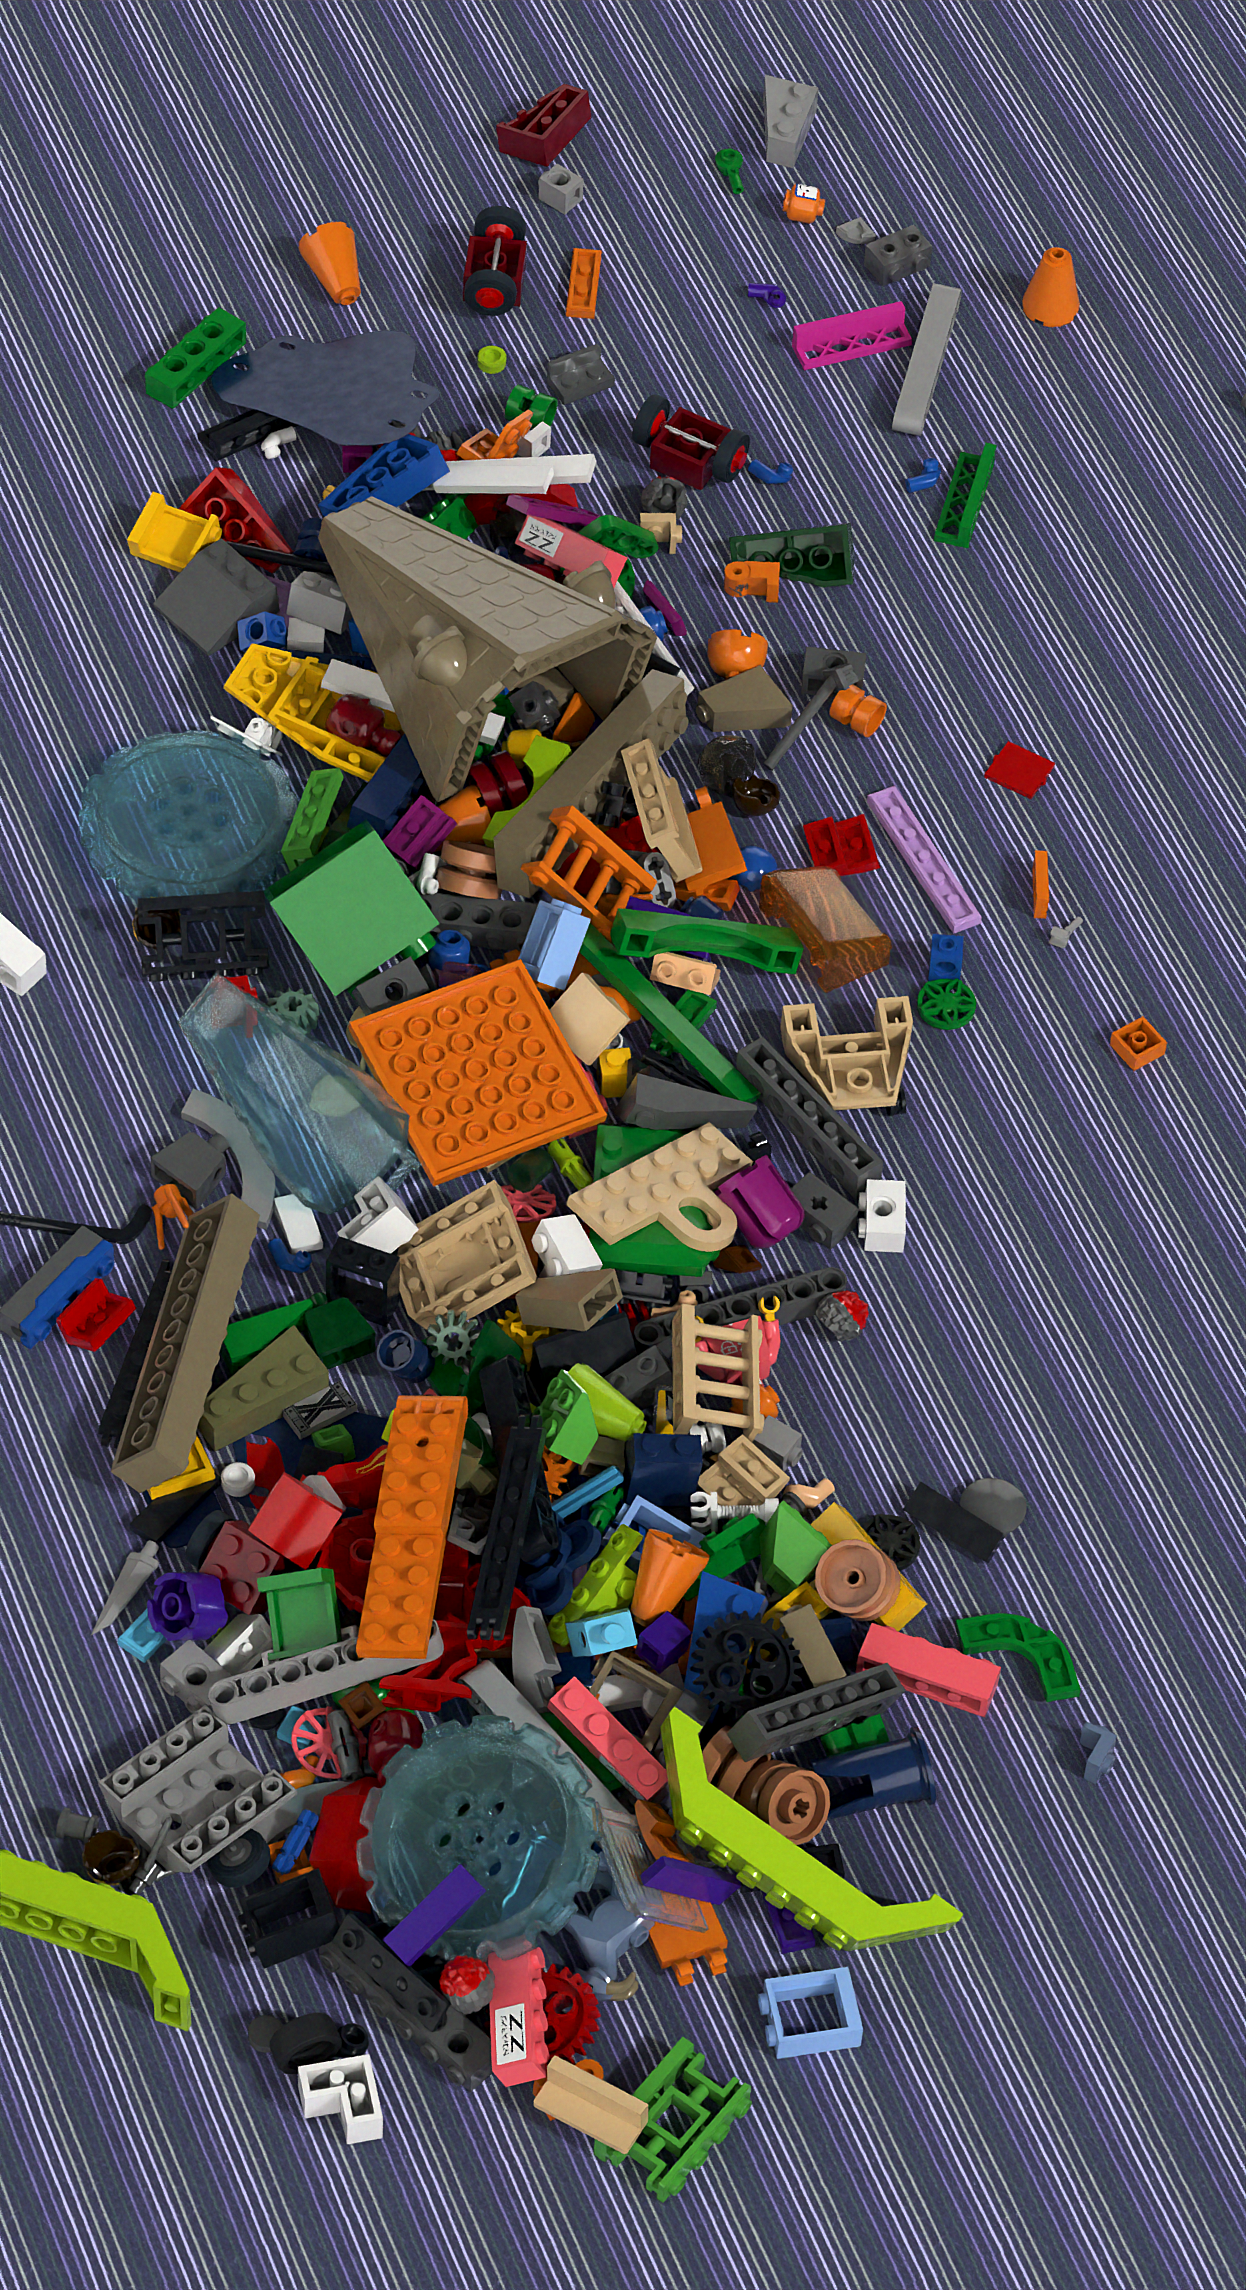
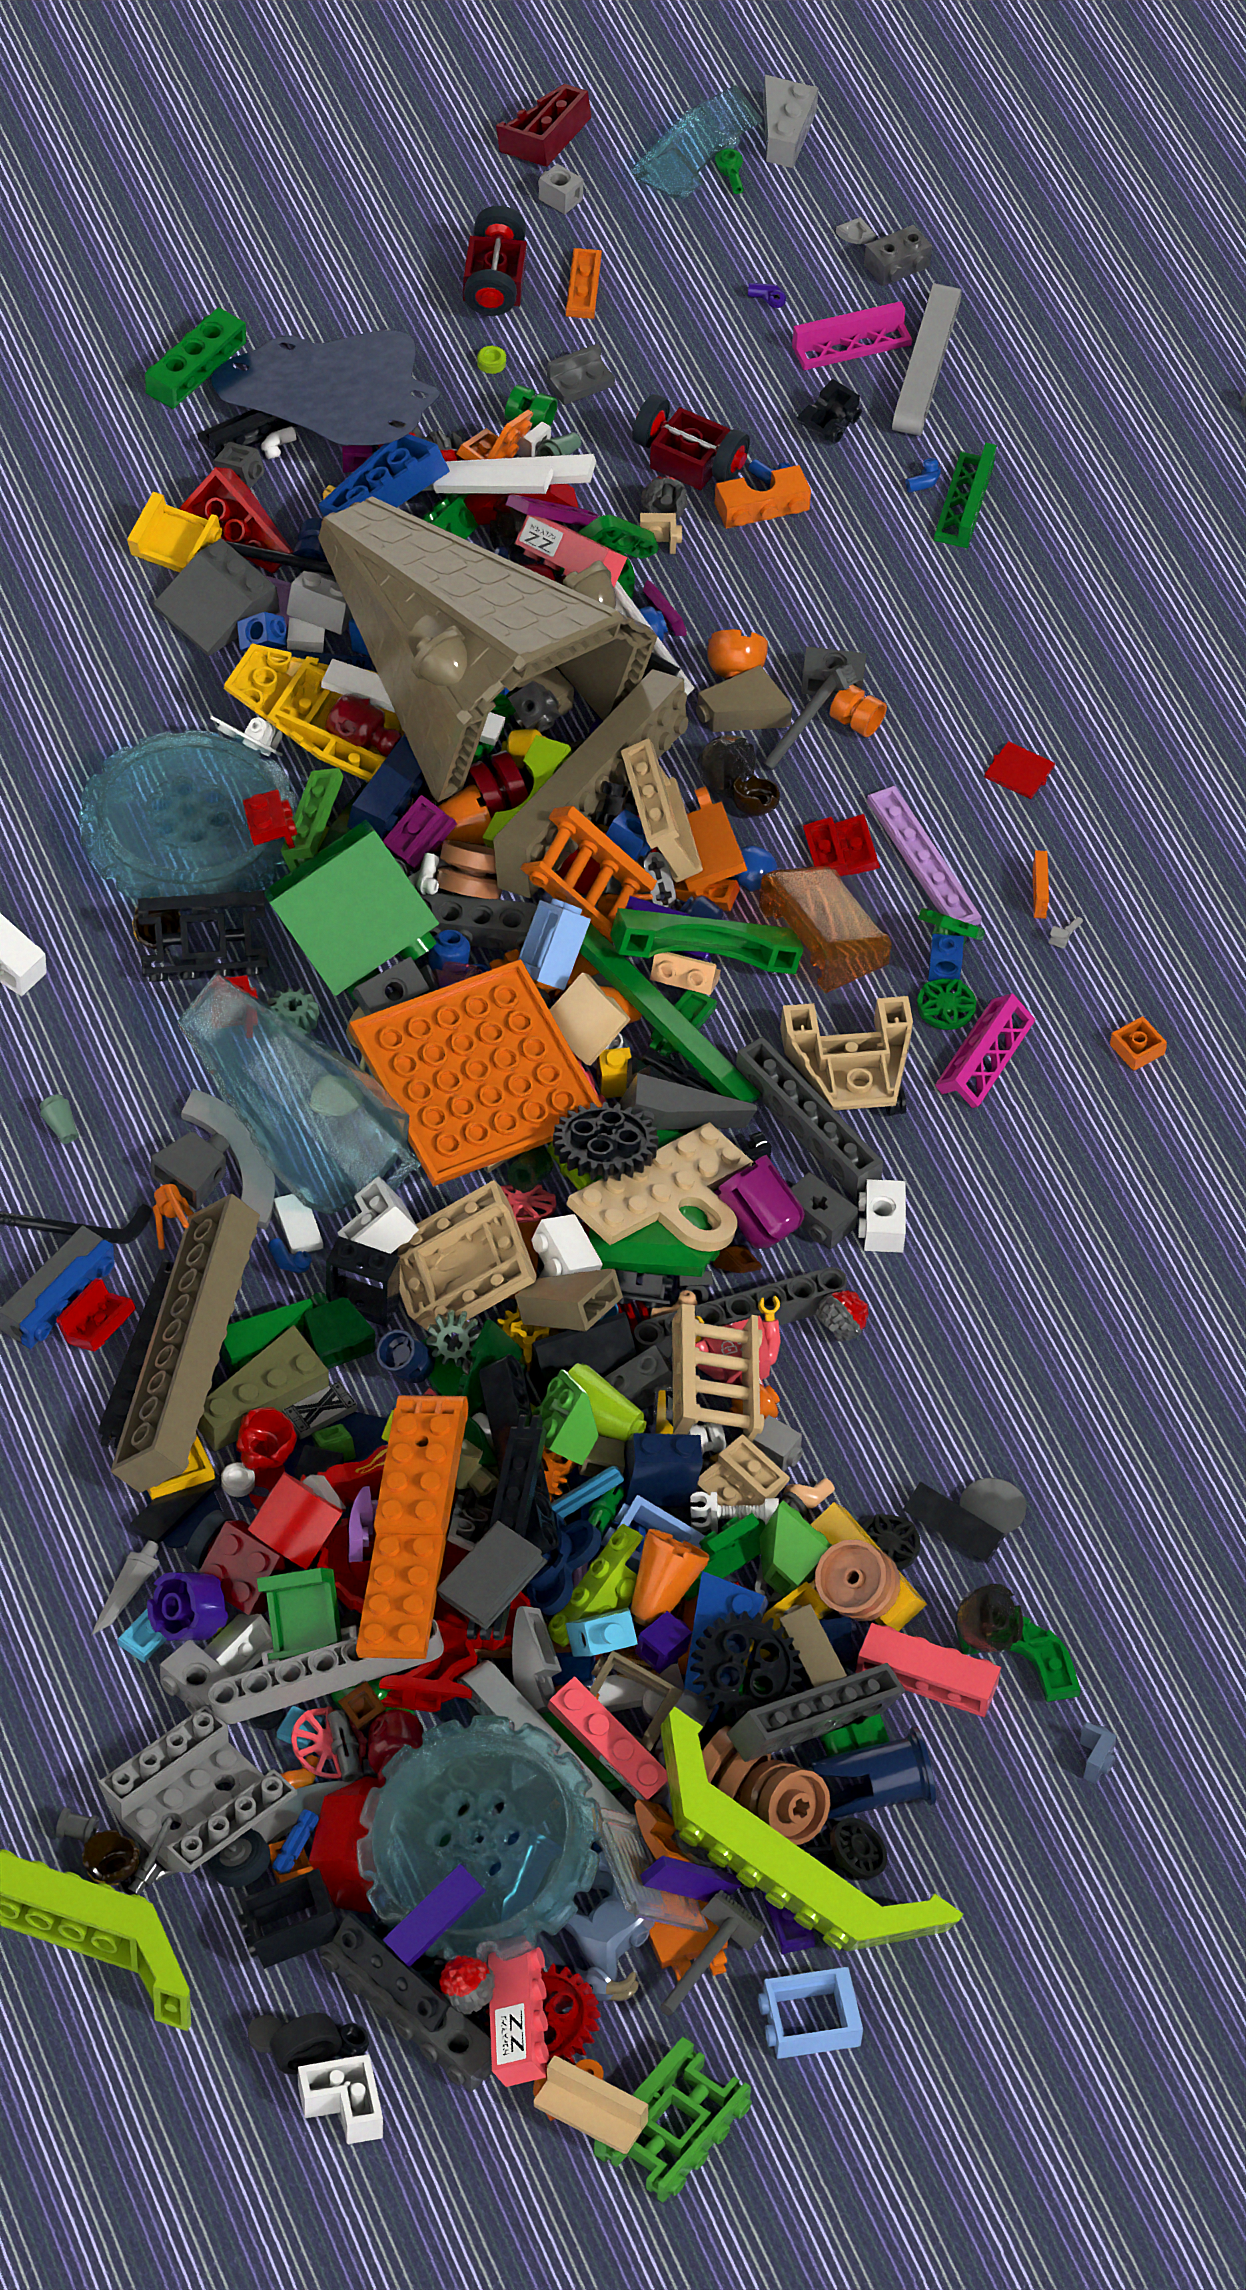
(59, 1117): none -> sand green cone
(243, 461): none -> dark grey bracket
(265, 1438): none -> red hair
(270, 818): none -> red bracket
(333, 260): orange cone -> none
(361, 1524): none -> medium lavender slope
(491, 1575): none -> dark grey piece
(560, 445): none -> sand green cone
(575, 721): orange slope -> none
(605, 1141): none -> black gear
(628, 834): none -> blue brick
(693, 141): none -> clear light blue windscreen
(732, 1923): none -> dark grey piece
(742, 505): none -> orange arch
(752, 579): orange leg -> none
(803, 203): orange head -> none
(805, 554): dark green wedge -> none
(832, 412): none -> black cylinder
(858, 1848): none -> pearl dark grey wheel
(950, 926): none -> green plate
(977, 1045): none -> dark pink fence
(989, 1619): none -> clear smoke cylinder
(1052, 290): orange cone -> none

